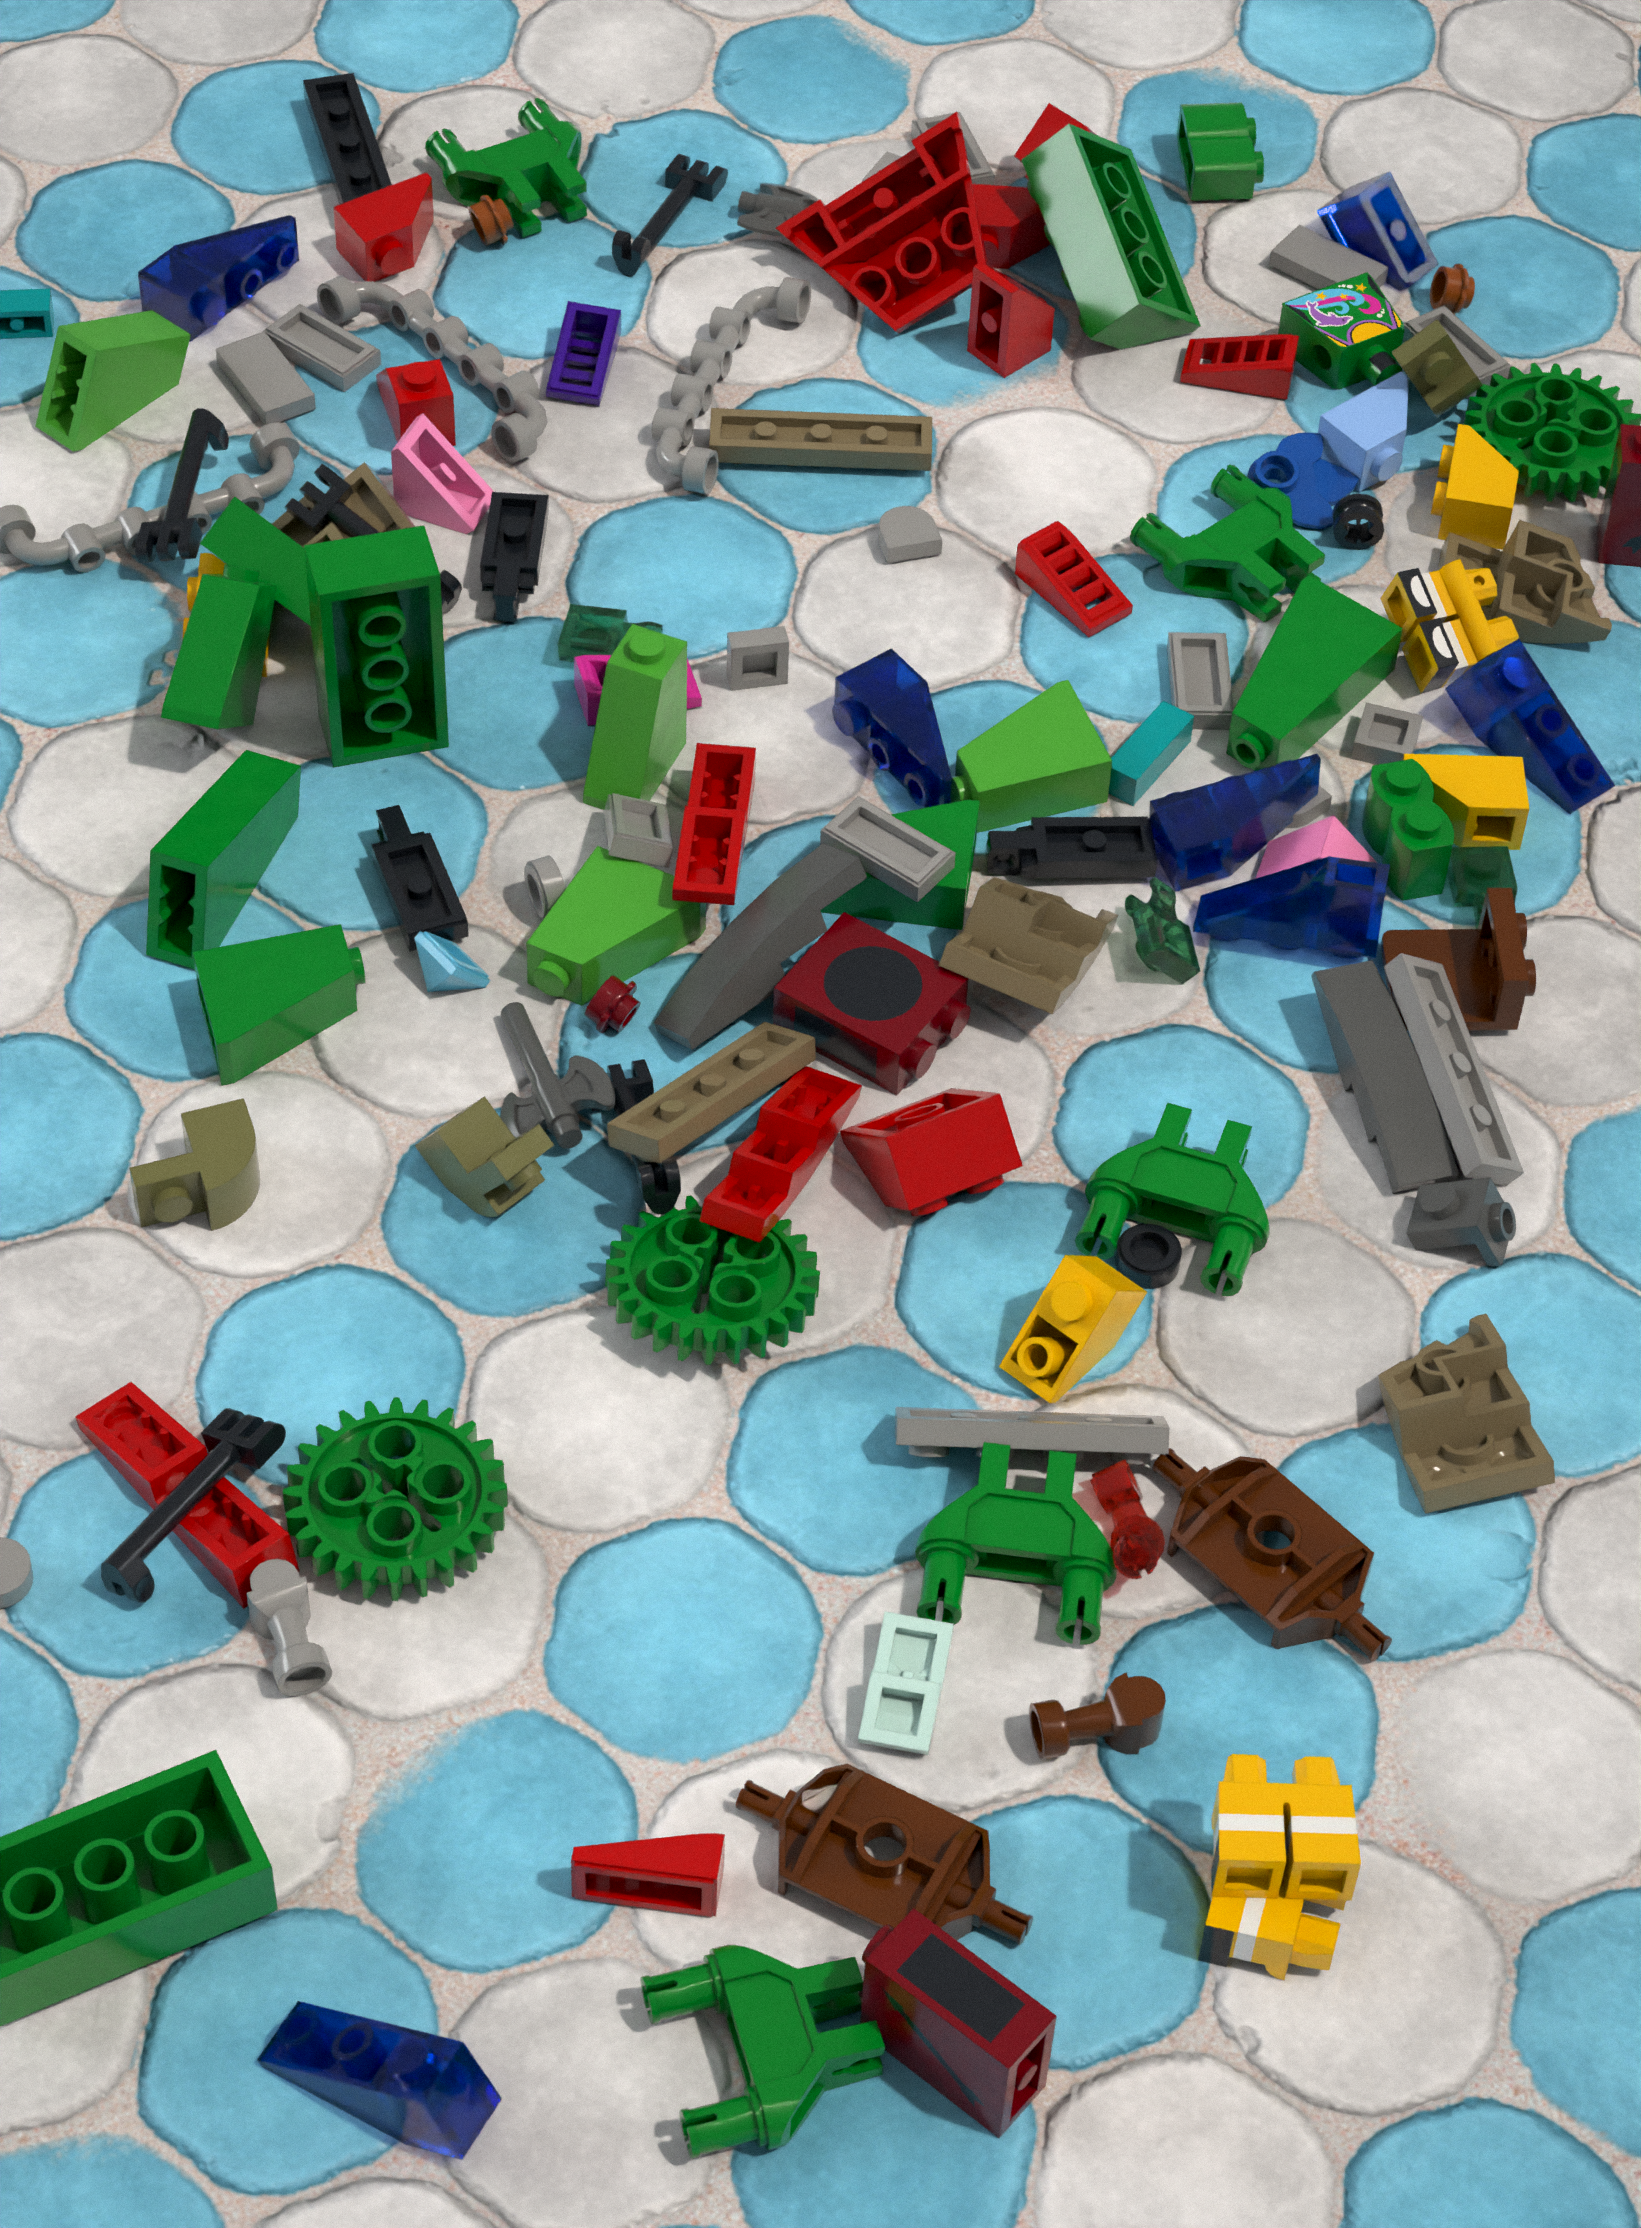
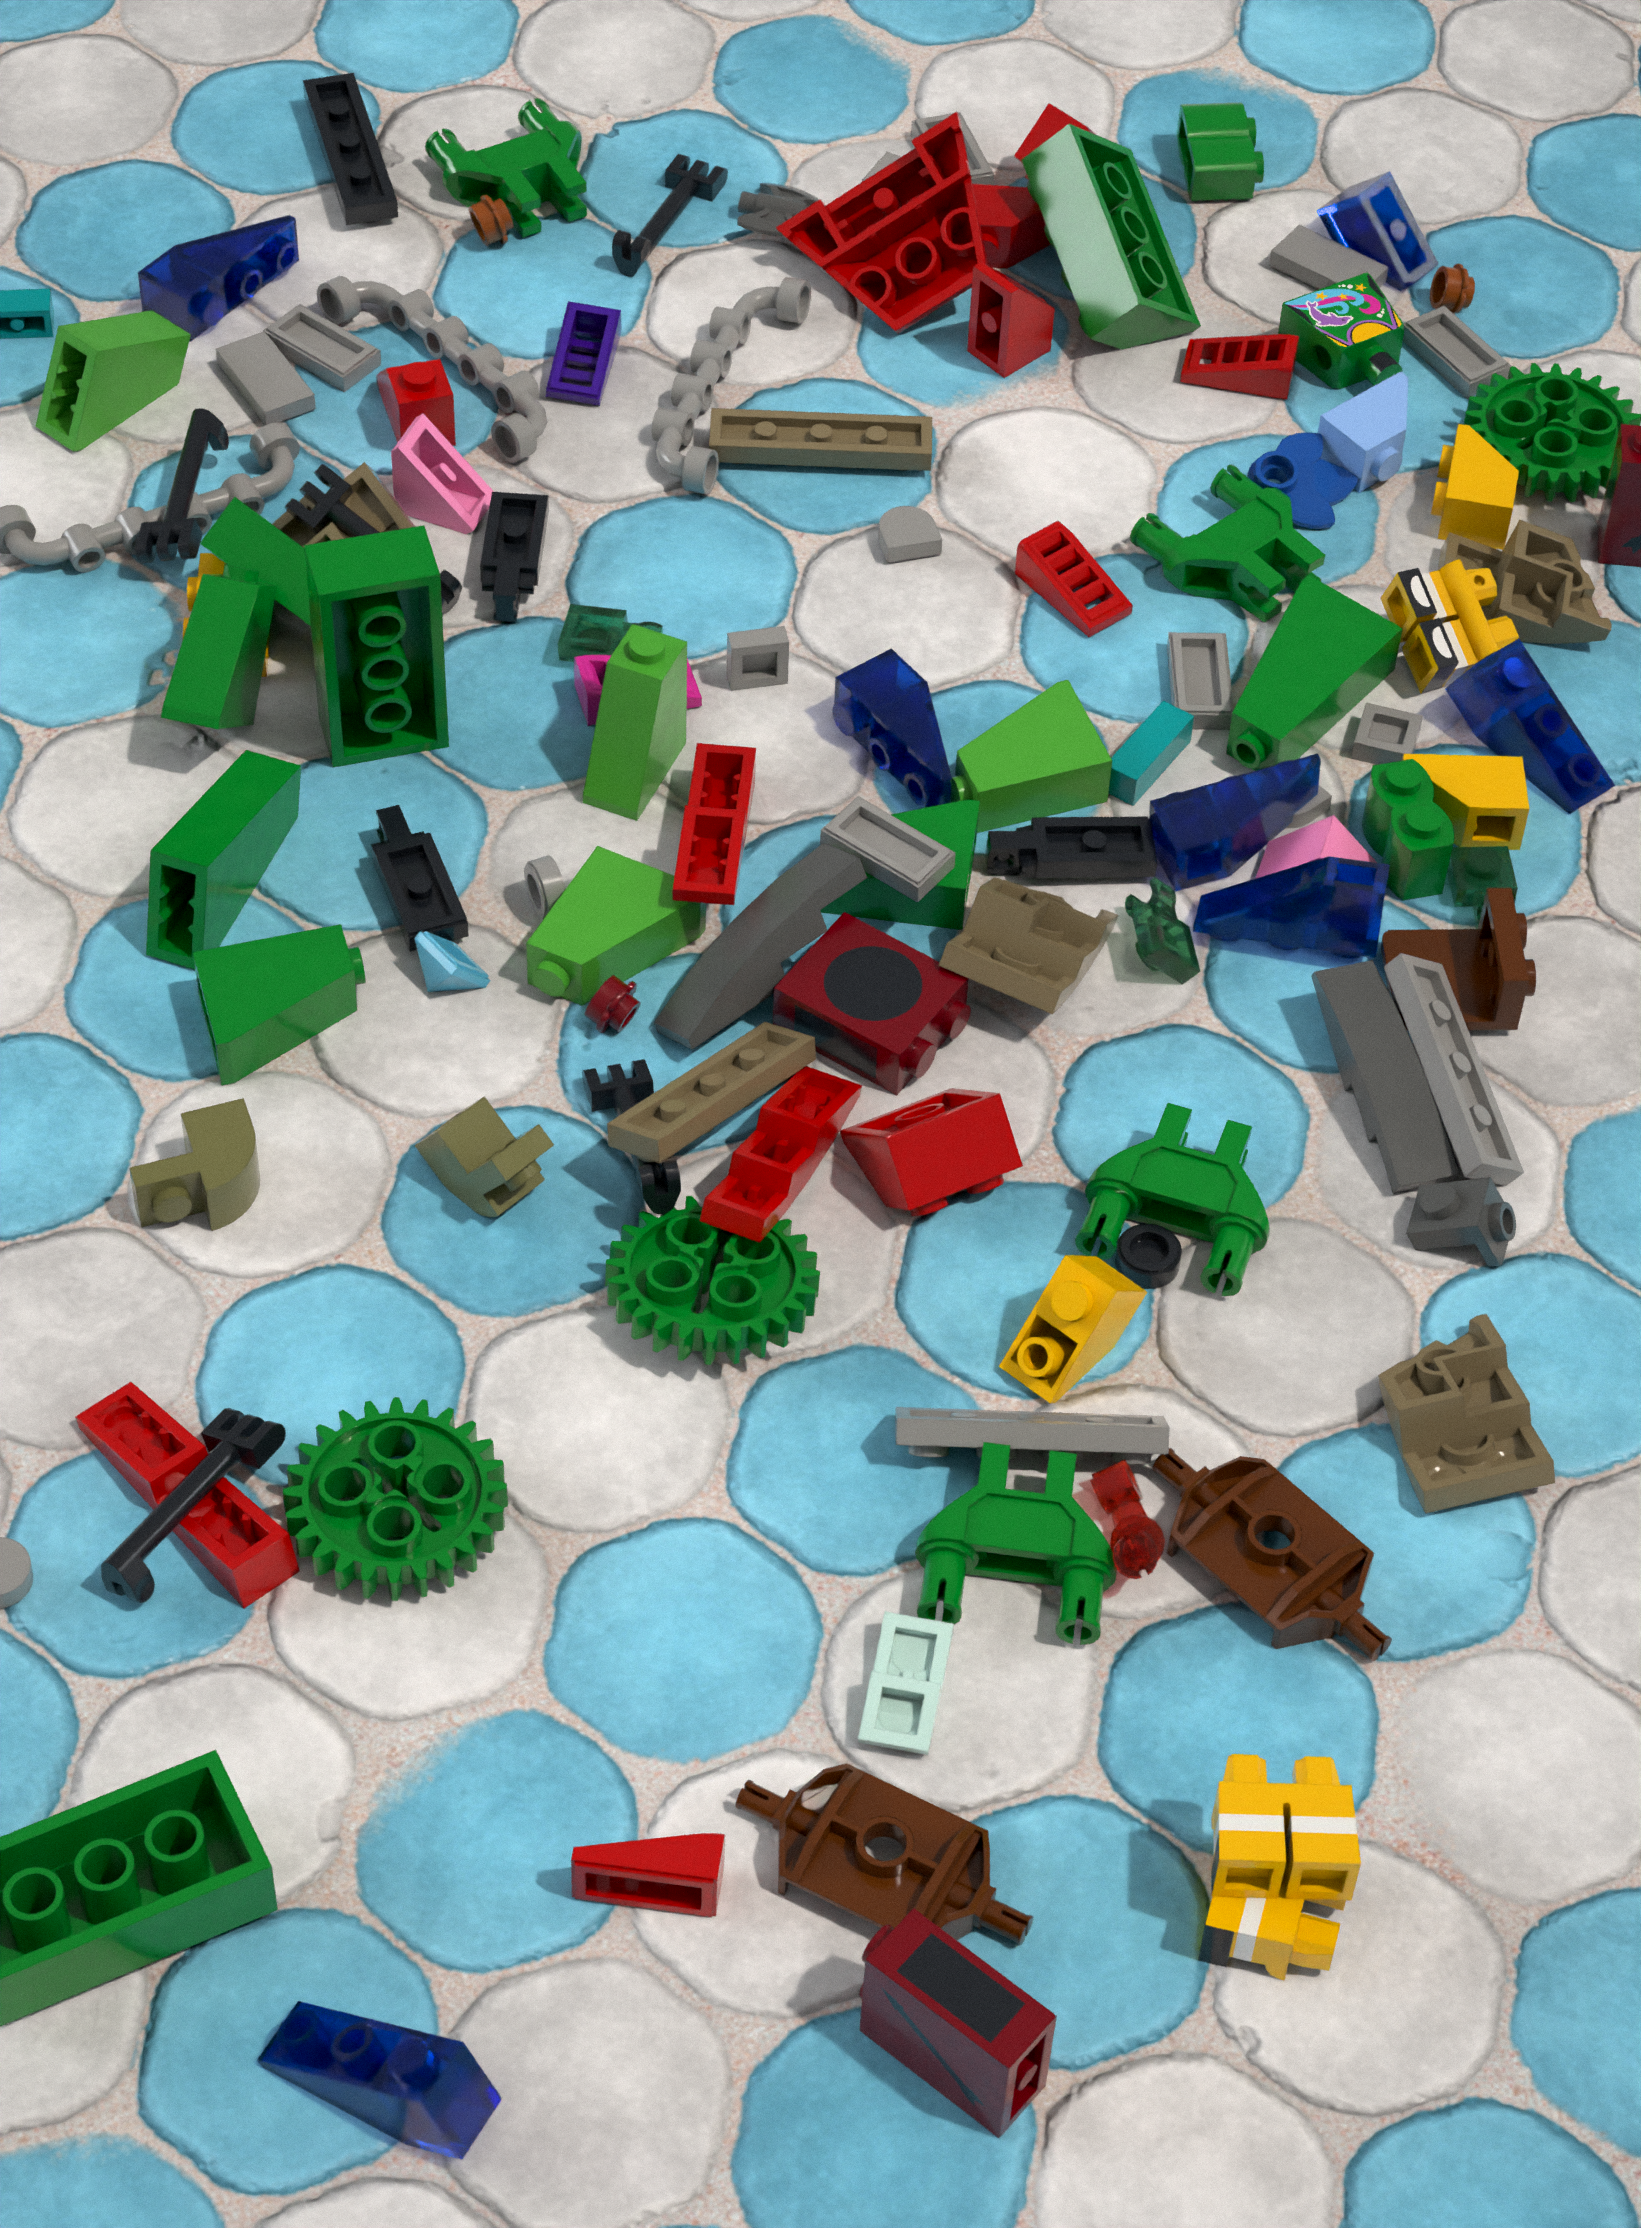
(281, 1613): light grey leg -> none
(385, 228): red slope -> none
(553, 1099): dark grey piece -> none
(638, 830): light grey tile -> none
(775, 2039): green connector -> none
(1125, 1719): reddish brown leg -> none
(1358, 535): black bush -> none
(1437, 368): olive brick -> none

